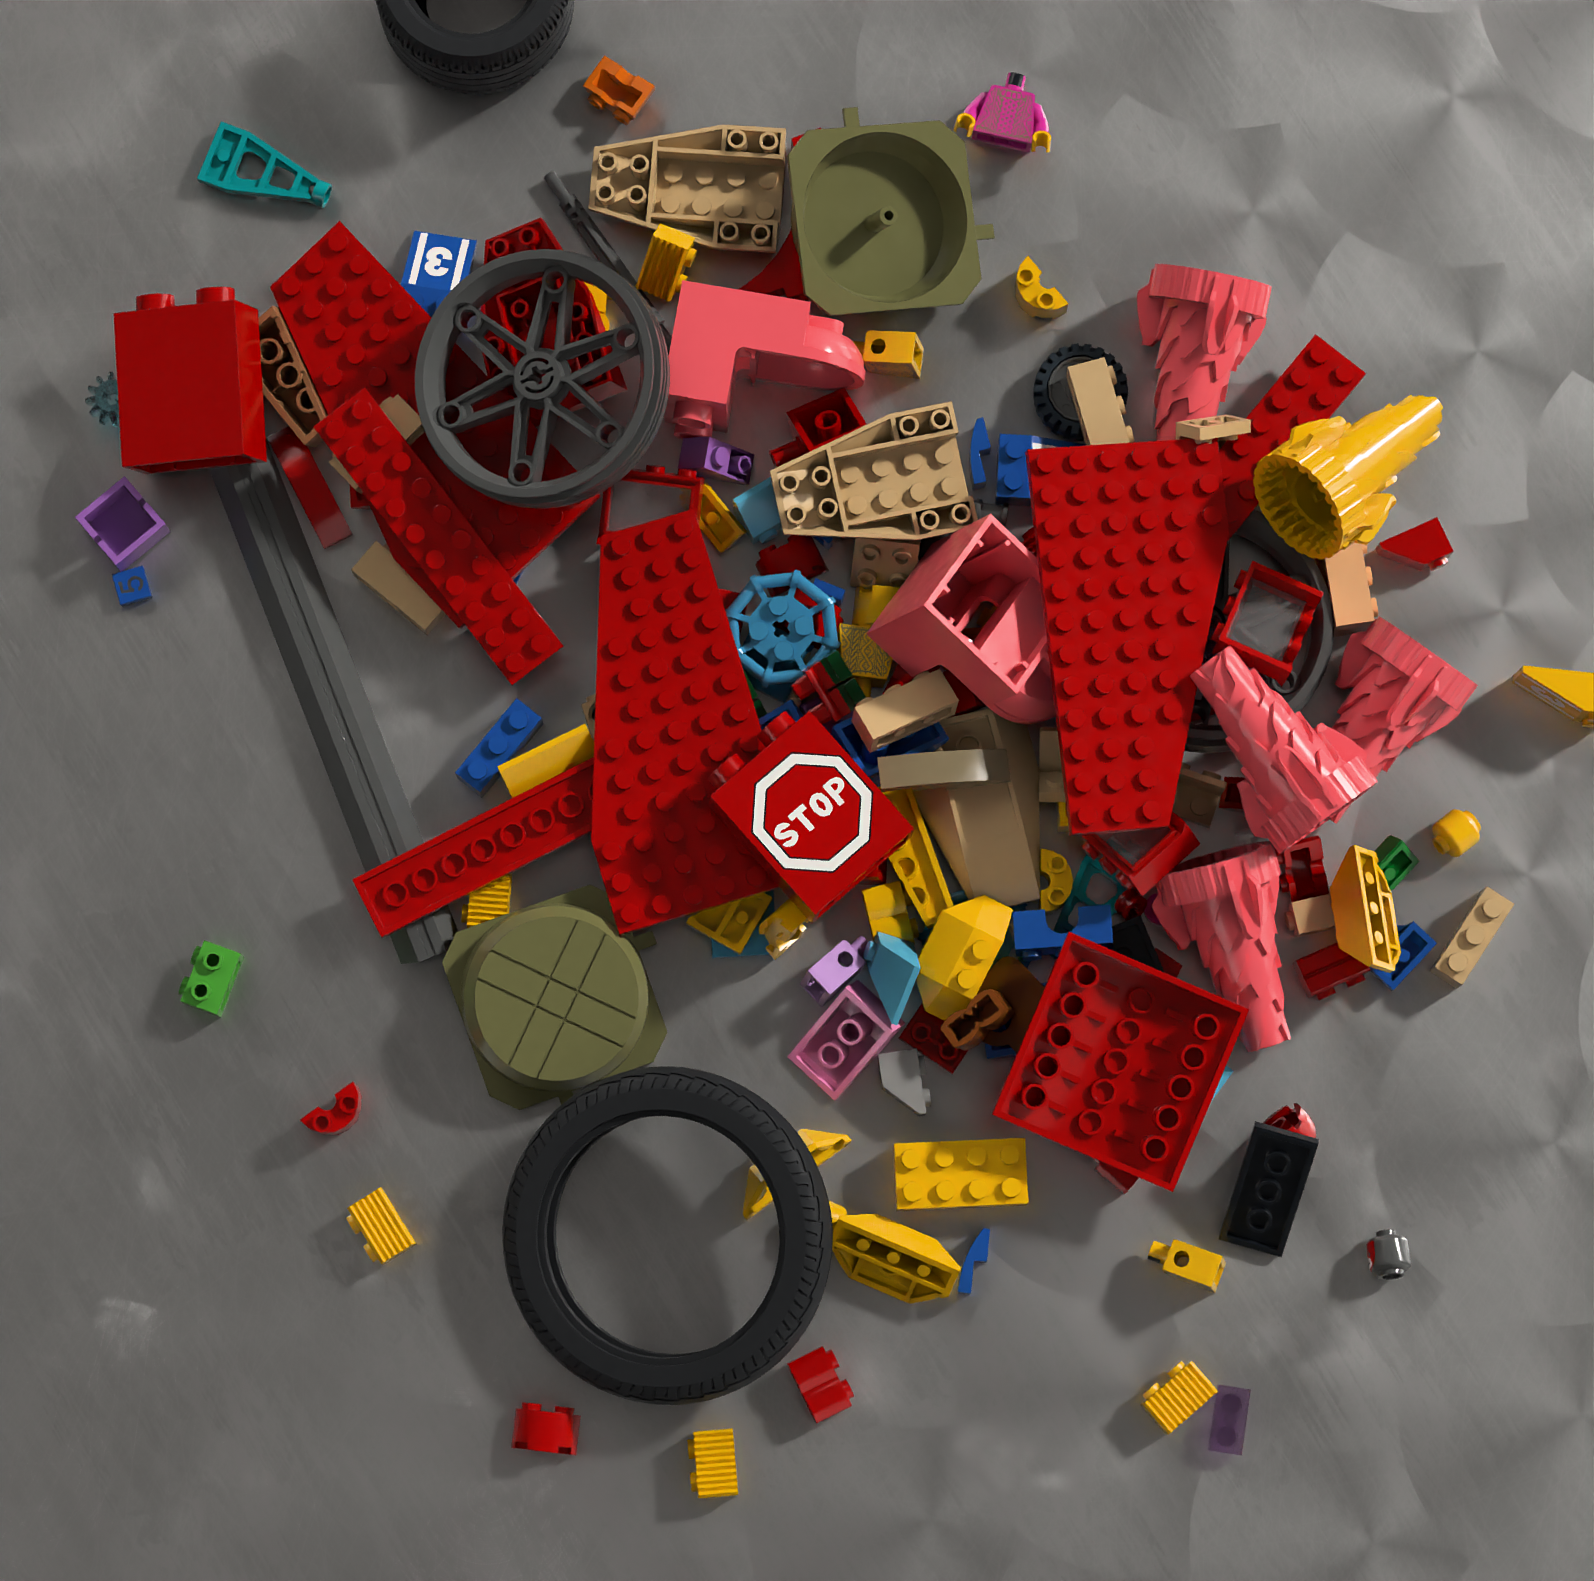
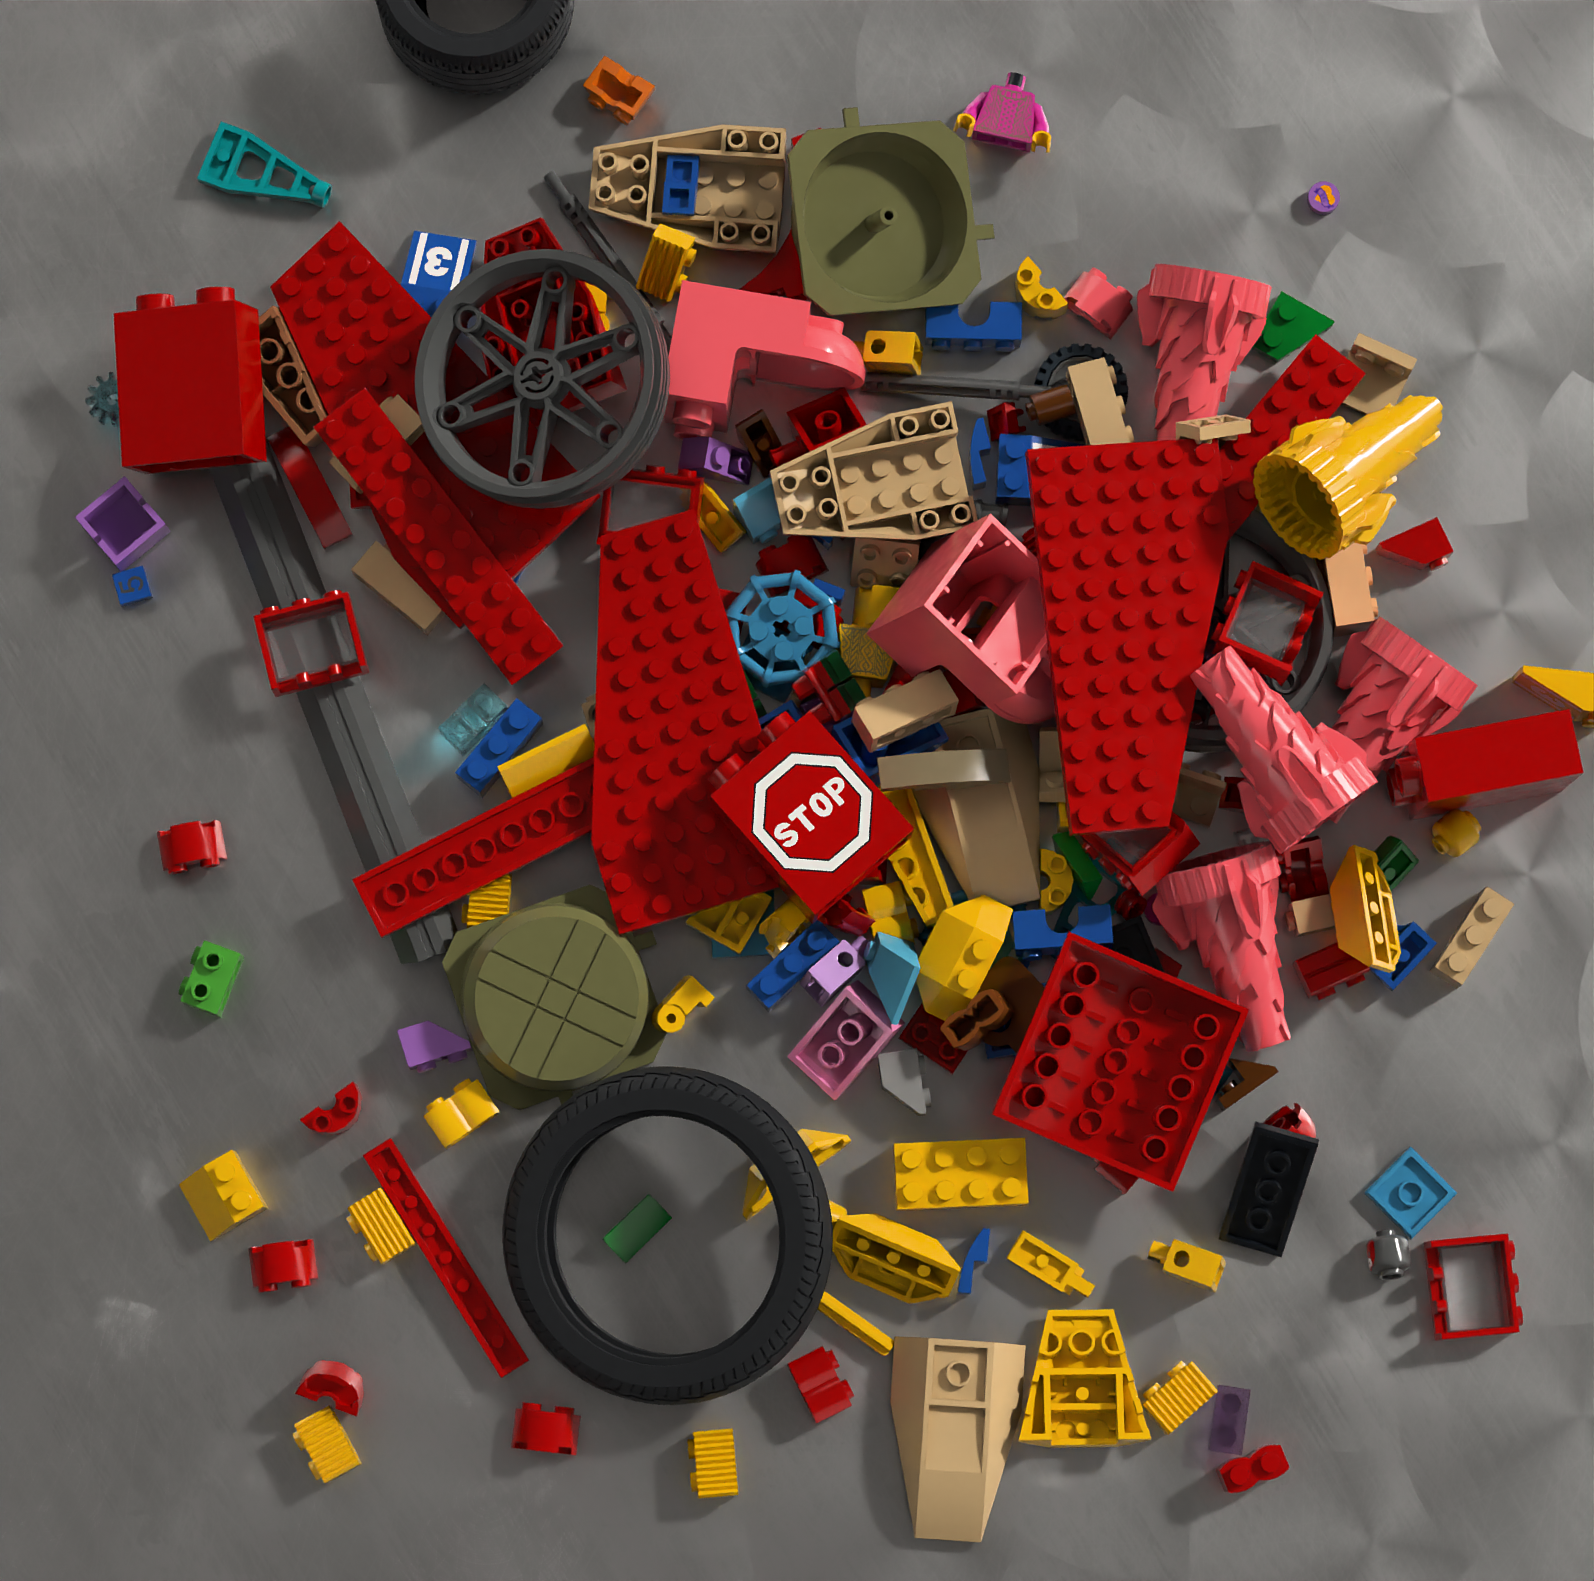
(190, 845): none -> red cylinder
(222, 1195): none -> yellow slope
(283, 1263): none -> red cylinder
(311, 643): none -> window
(326, 1444): none -> yellow brick
(335, 1381): none -> red cylinder
(430, 1043): none -> medium lavender slope
(446, 1258): none -> red plate
(460, 1113): none -> yellow brick
(473, 719): none -> clear light blue brick
(637, 1228): none -> green slope
(671, 1012): none -> yellow leg
(681, 185): none -> blue slope
(758, 438): none -> reddish brown slope
(791, 965): none -> blue arch
(846, 918): none -> red cylinder
(855, 1324): none -> yellow axle
(948, 386): none -> dark grey axle
(954, 1429): none -> tan wedge
(1000, 330): none -> blue arch
(1004, 420): none -> red tile
(1049, 1265): none -> yellow hinge
(1050, 405): none -> reddish brown brick
(1081, 866): none -> green slope
(1083, 1385): none -> yellow wedge
(1099, 302): none -> coral cylinder
(1244, 1472): none -> red brick
(1251, 1077): none -> reddish brown slope
(1289, 328): none -> green wing
(1323, 198): none -> medium lavender tile
(1384, 378): none -> tan bracket
(1410, 1193): none -> dark azure tile
(1472, 1286): none -> window
(1486, 765): none -> red brick

